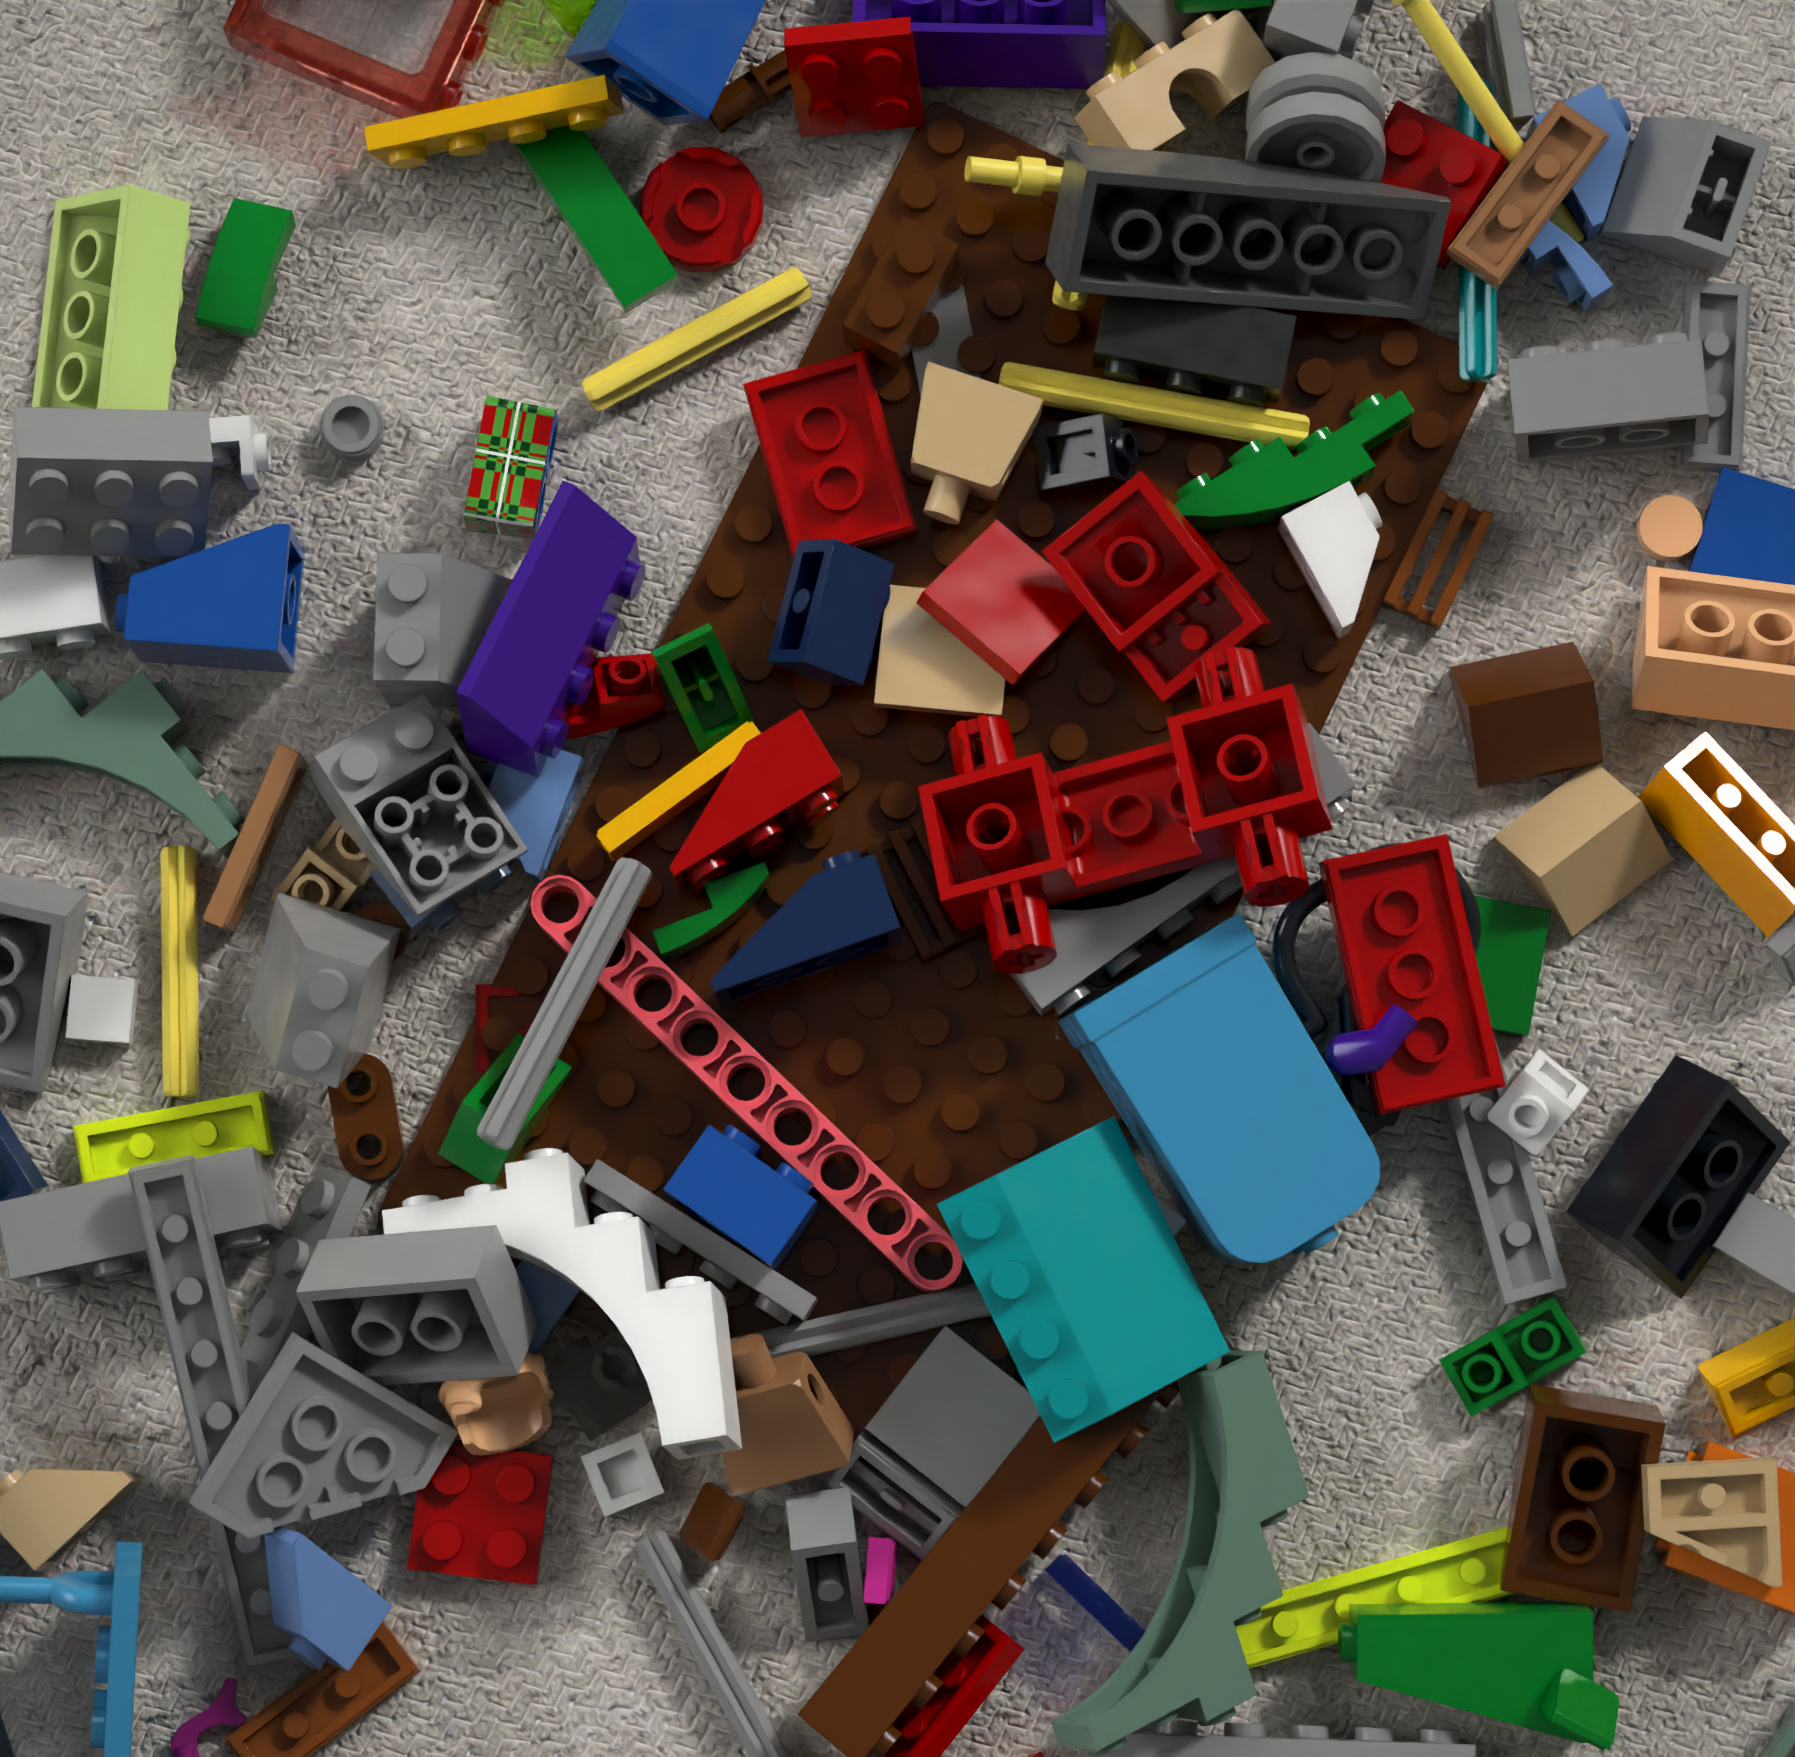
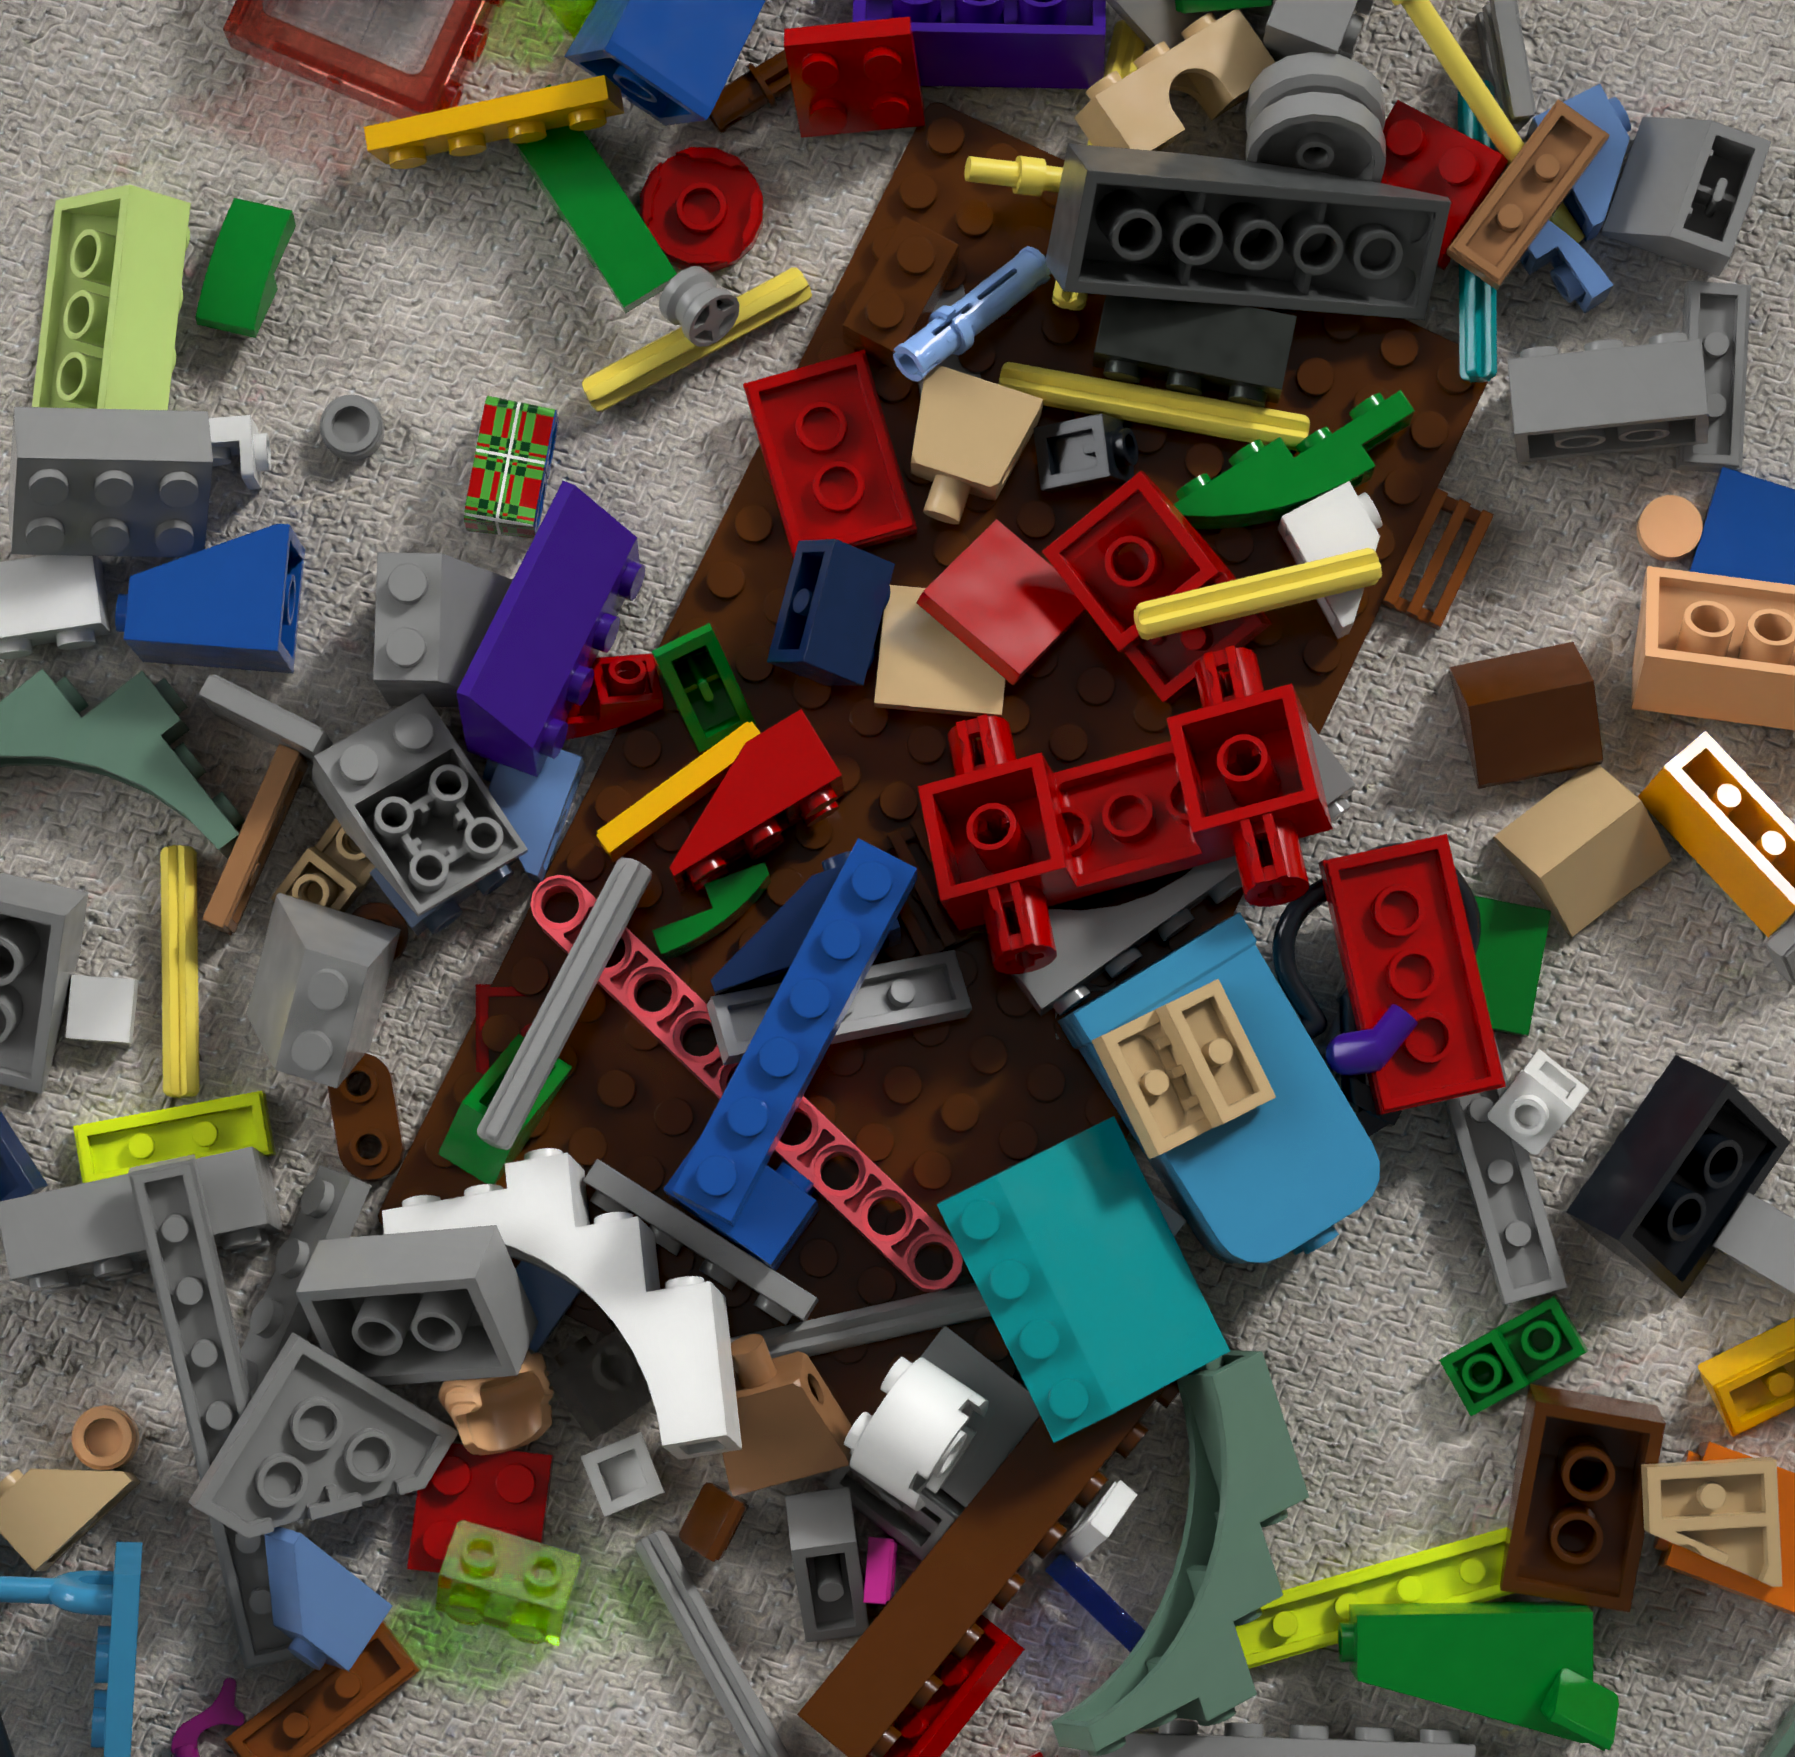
(105, 1438): none -> light nougat tile
(263, 718): none -> light grey tile
(507, 1583): none -> clear neon green bracket
(699, 306): none -> light grey wheel
(795, 1032): none -> blue brick
(890, 1000): none -> light grey plate
(915, 1431): none -> white brick
(954, 327): none -> light blue pin
(1098, 1520): none -> white tile
(1183, 1069): none -> tan slope
(1257, 593): none -> light yellow axle

